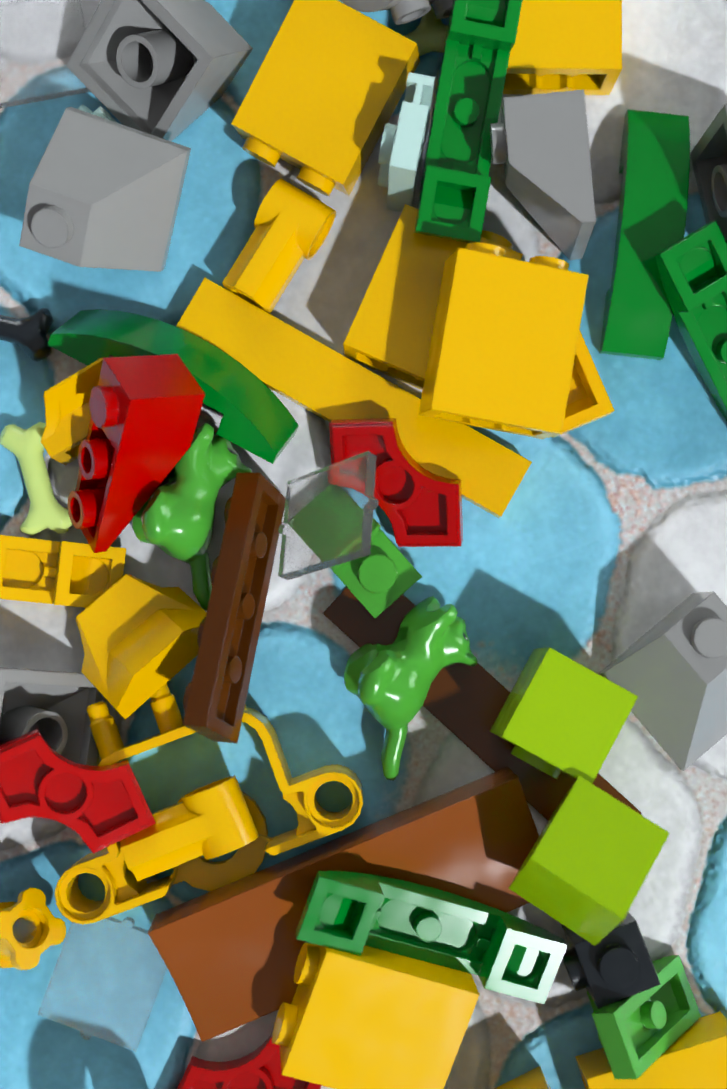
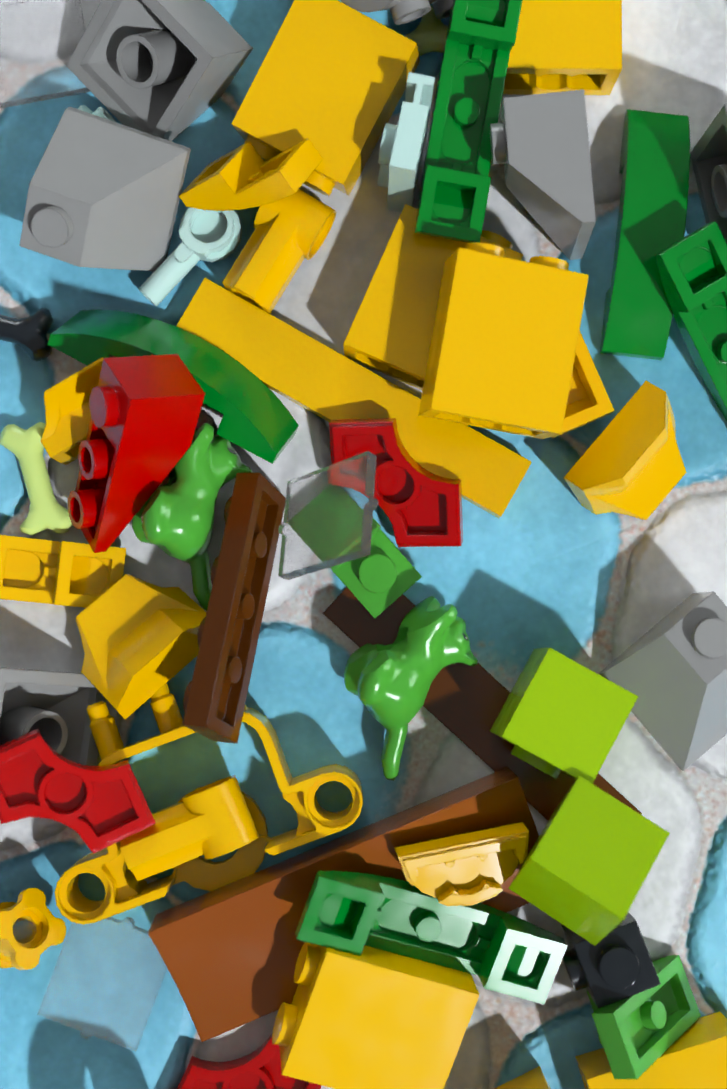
(204, 237): none -> light aqua plate
(246, 181): none -> yellow slope
(466, 865): none -> yellow plate
(632, 459): none -> yellow slope

